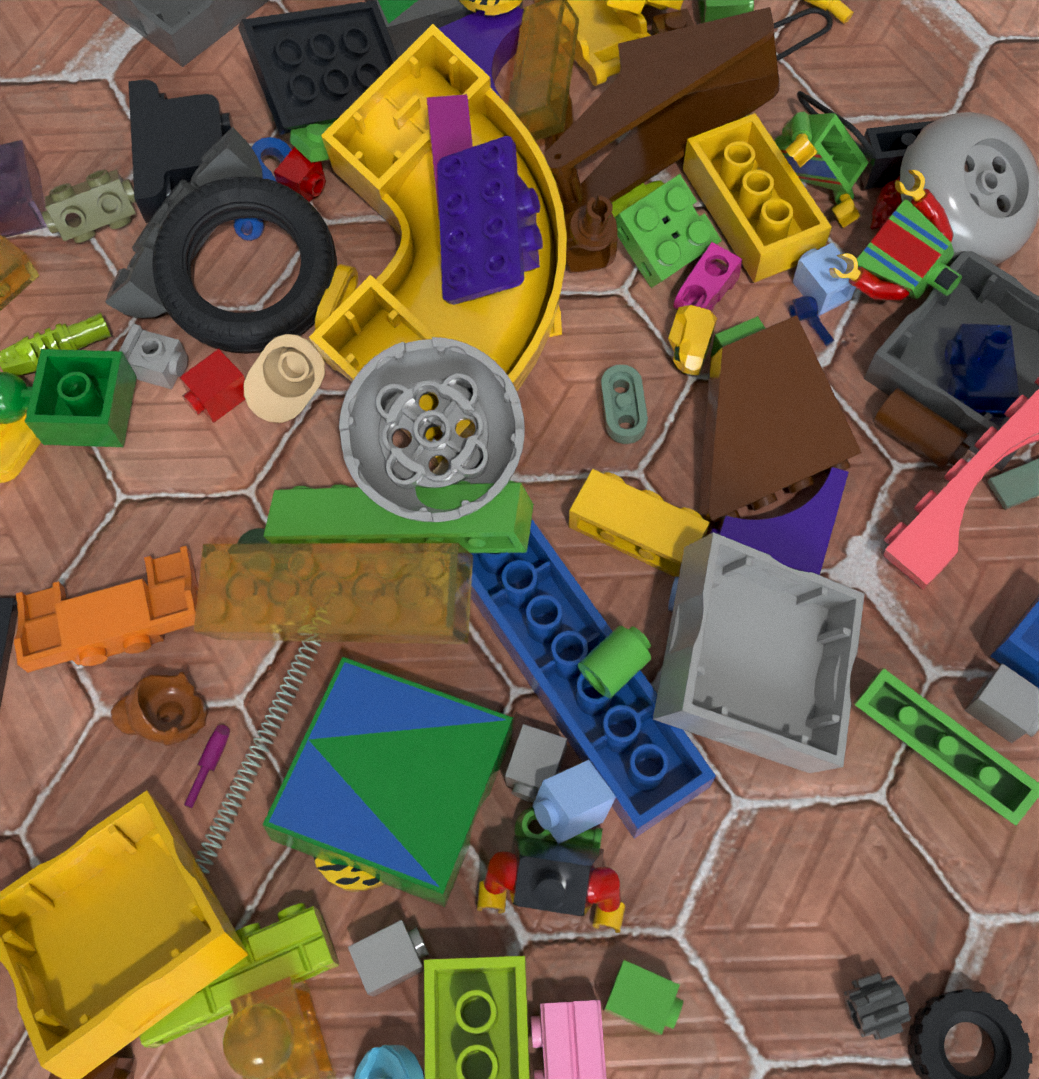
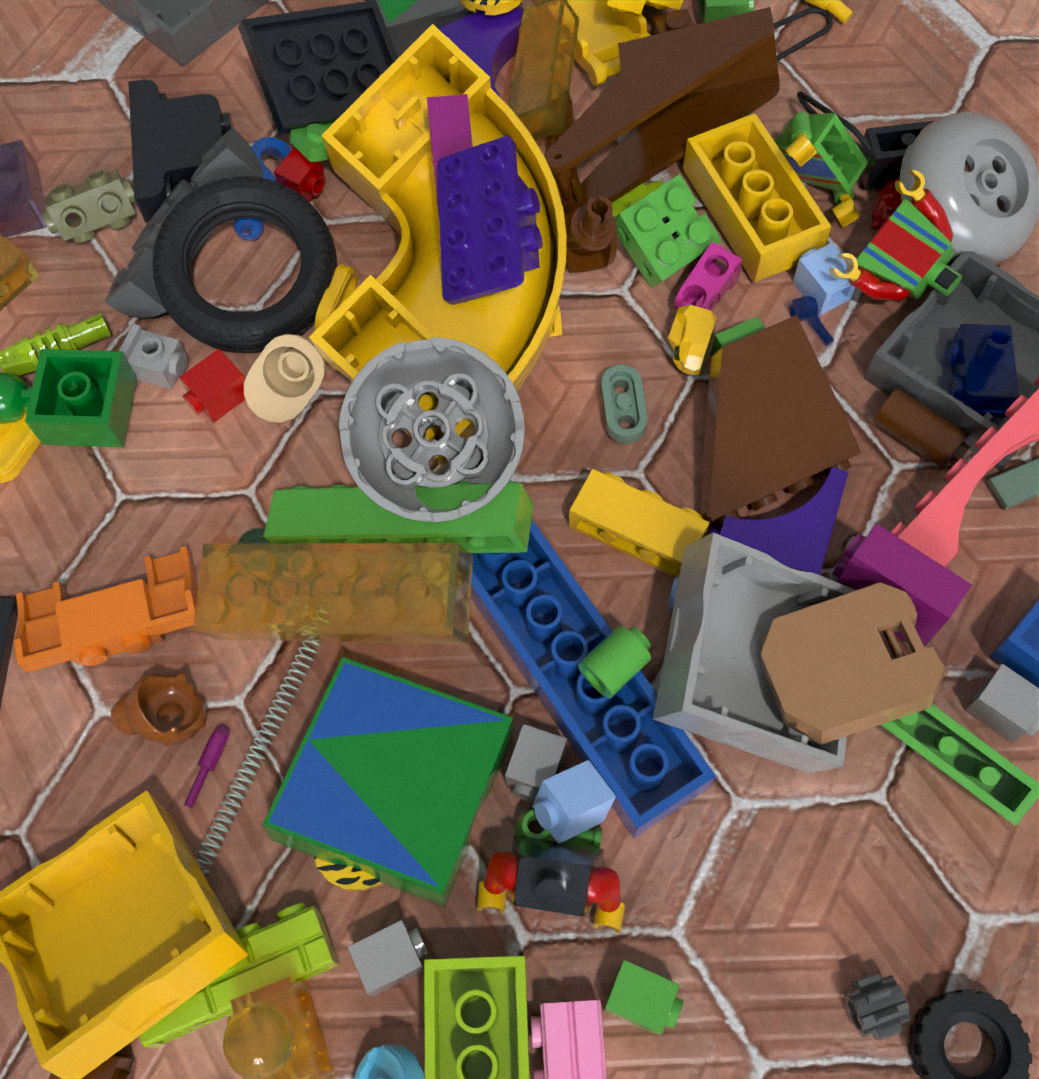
(836, 671): none -> medium nougat piece
(898, 564): none -> magenta brick

